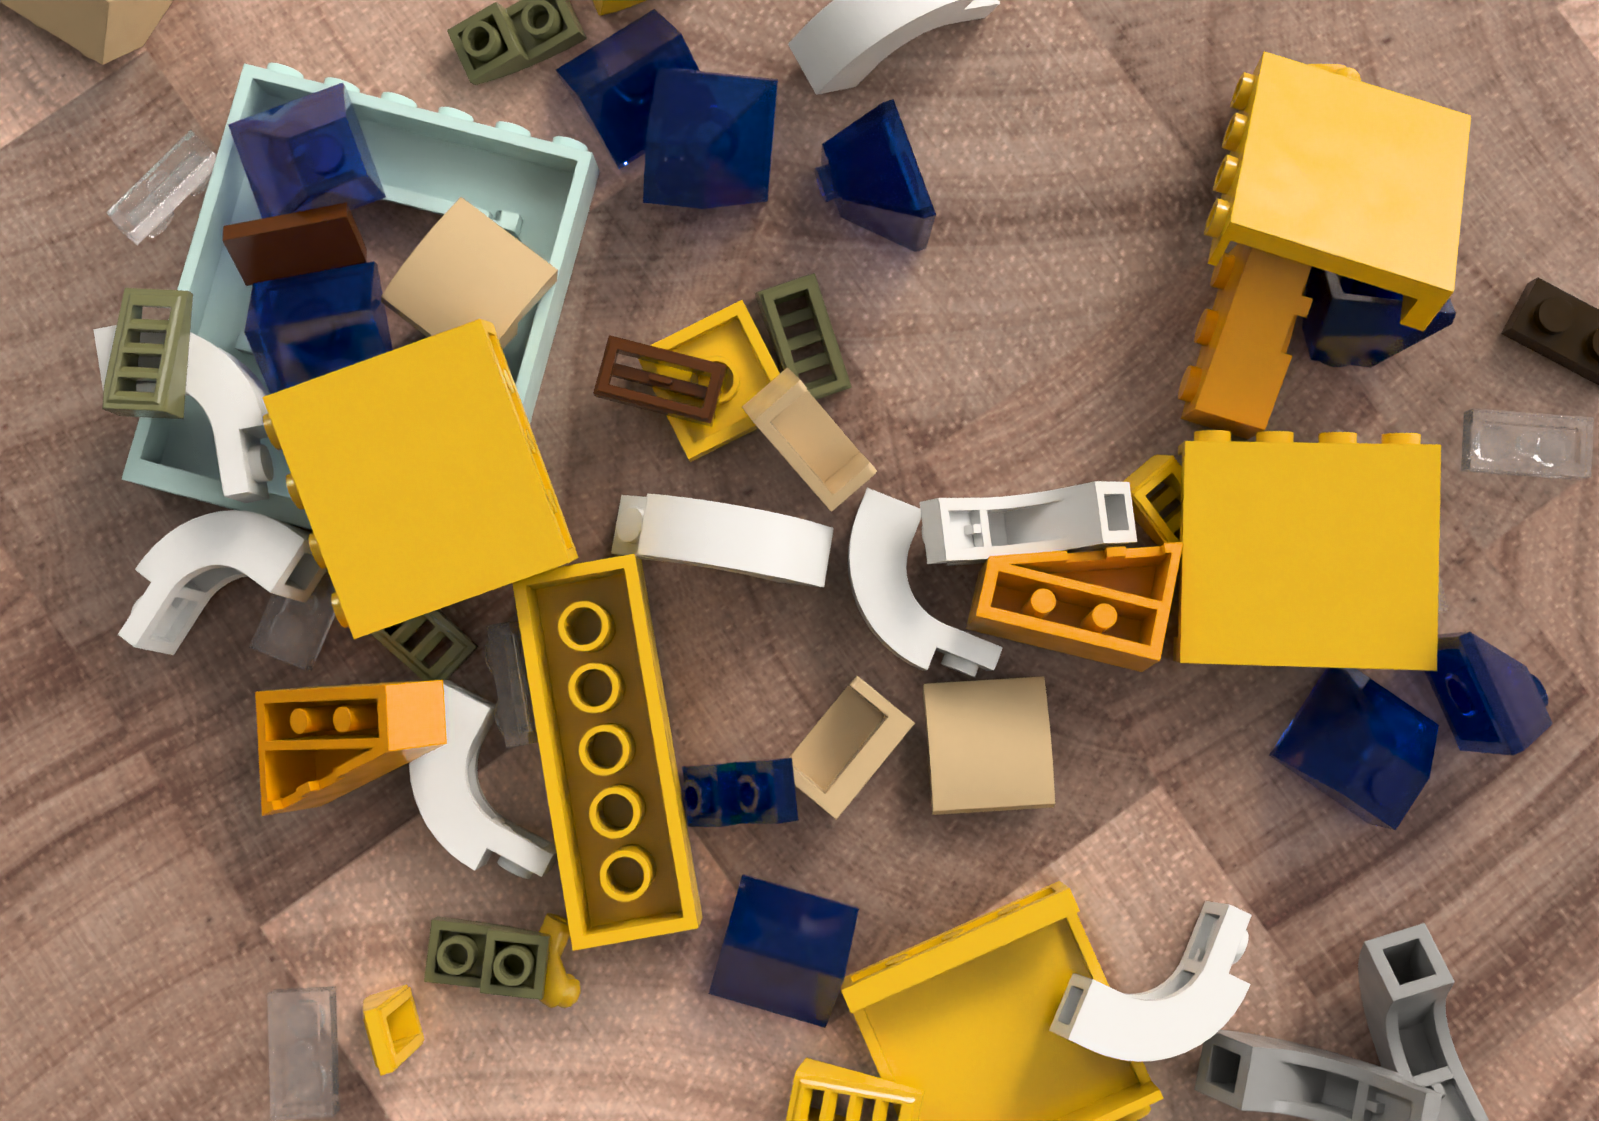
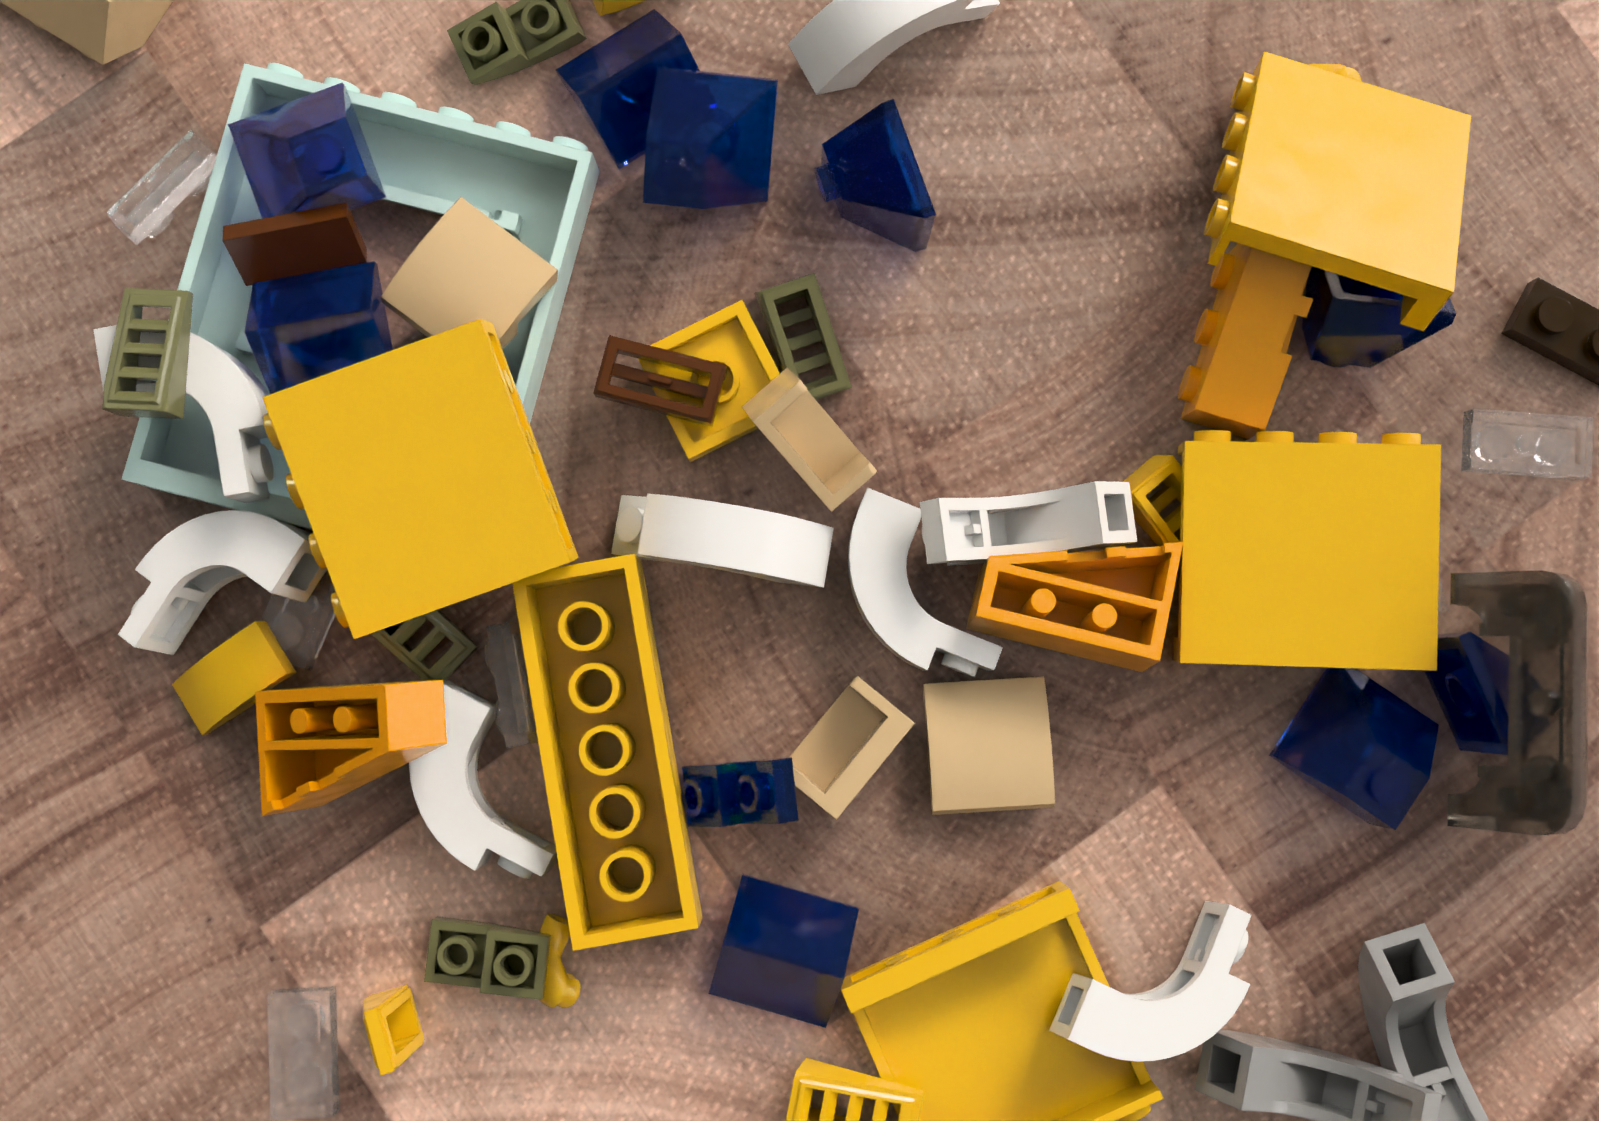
(229, 676): none -> yellow slope
(1548, 703): none -> clear smoke windscreen

